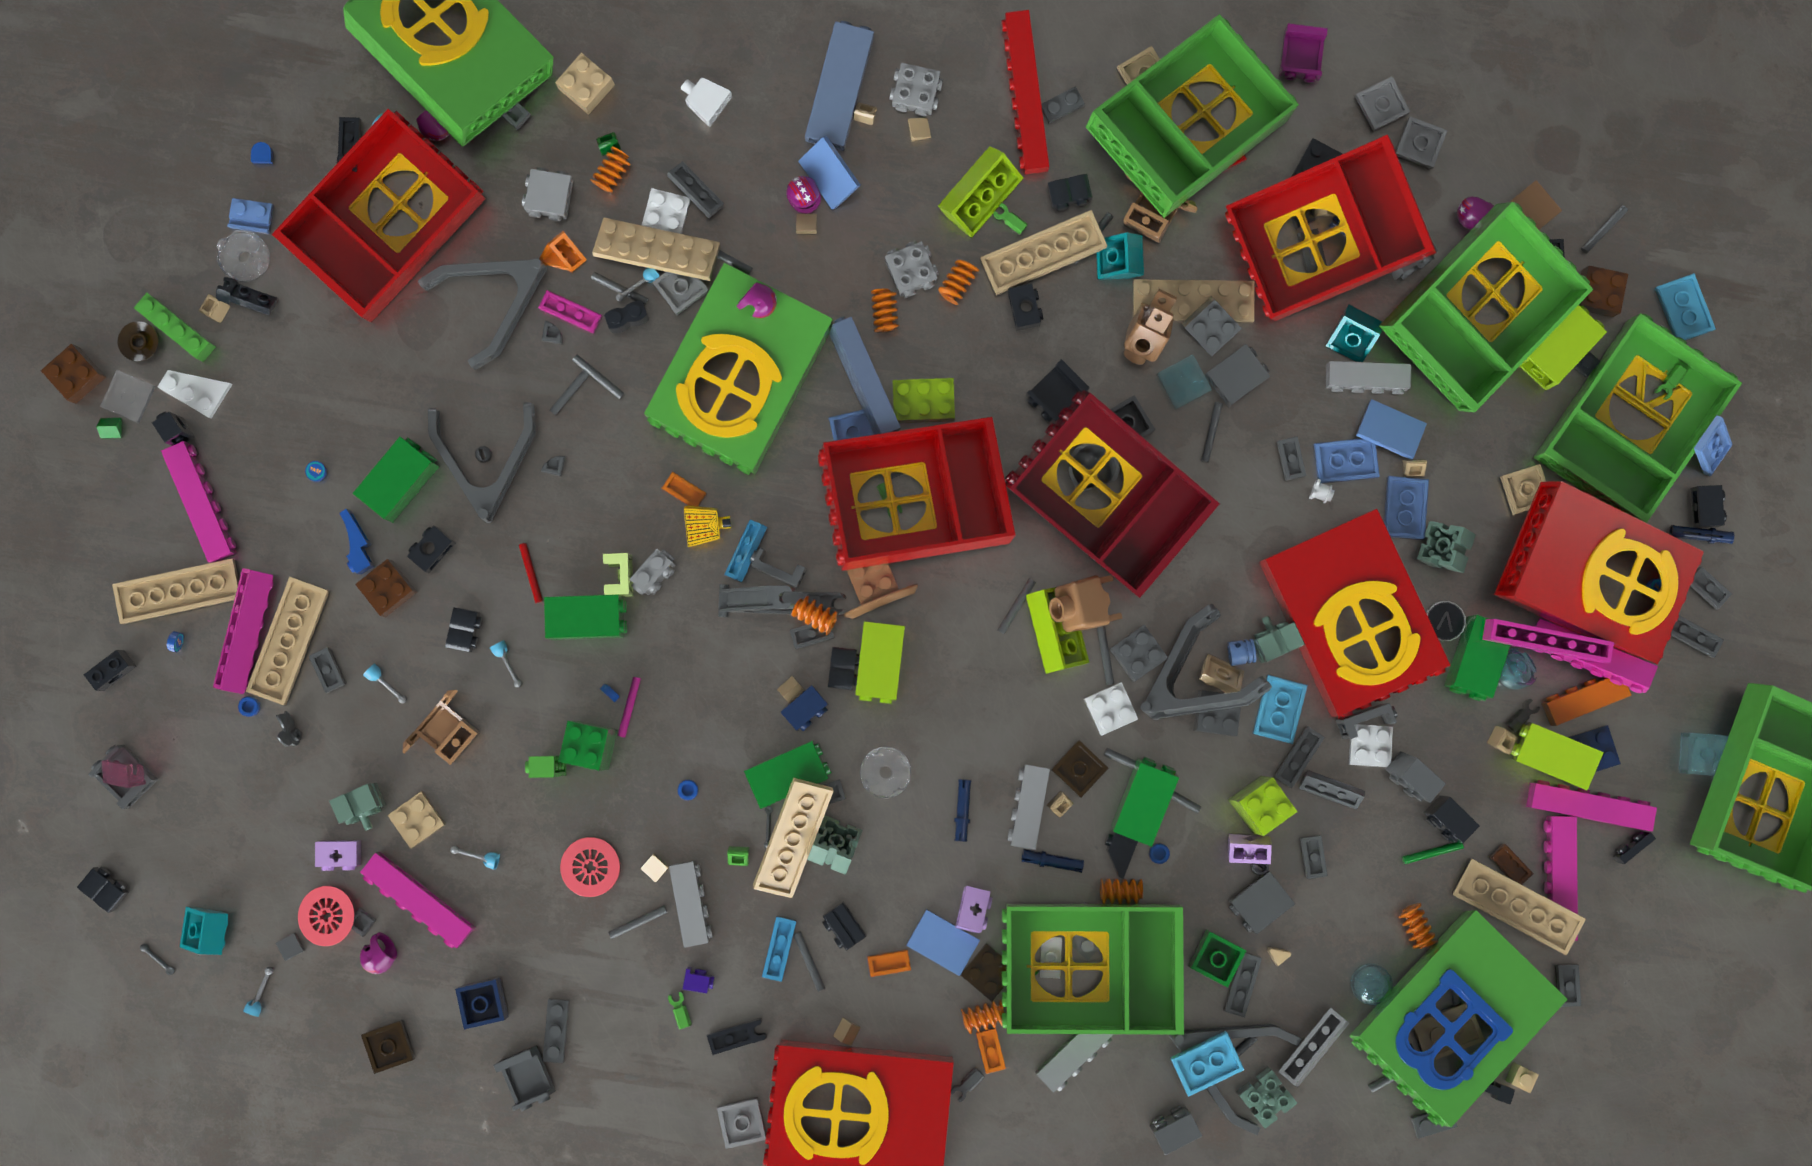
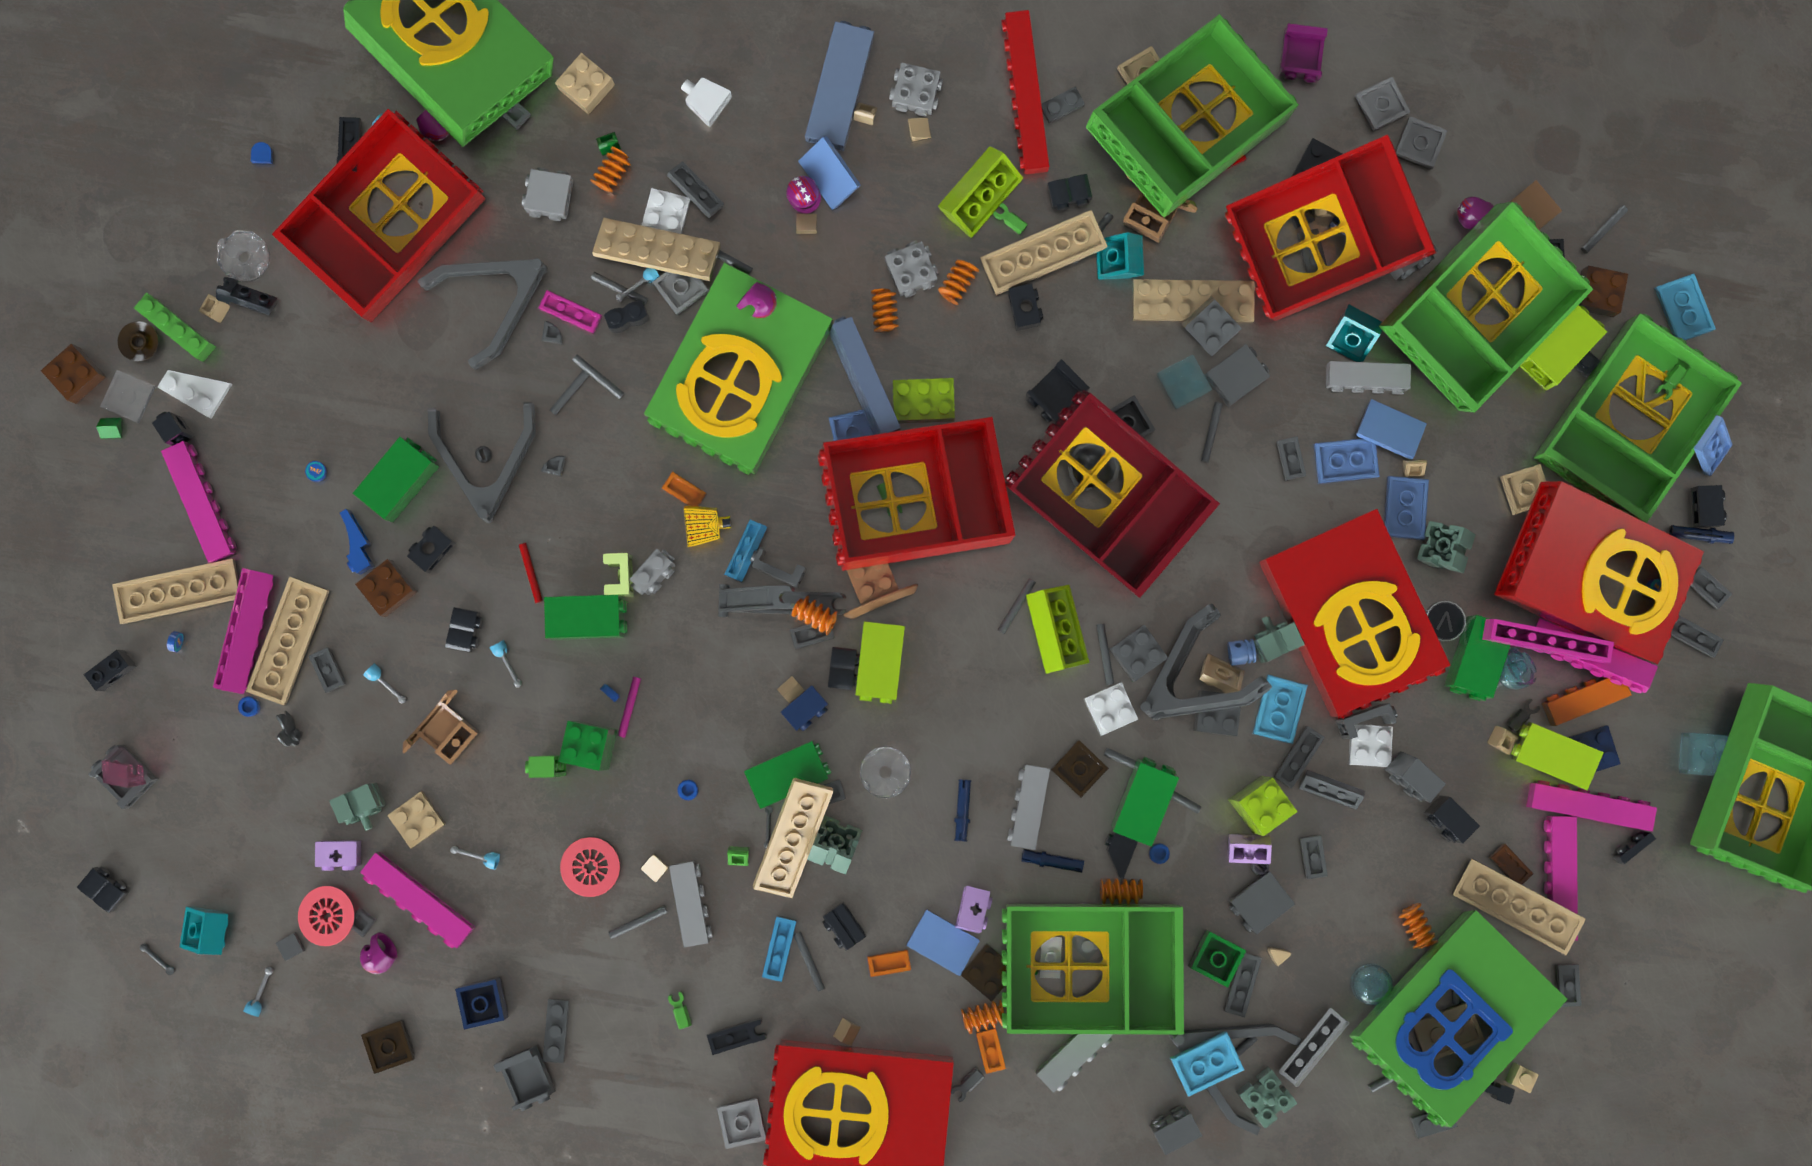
(250, 215): medium blue plate -> none
(562, 253): orange slope -> none
(698, 981): dark purple brick -> none
(1060, 804): tan slope -> none
(1082, 604): medium nougat piece -> none
(1148, 340): medium nougat piece -> none
(1321, 491): white brick -> none
(1432, 852): green bar -> none

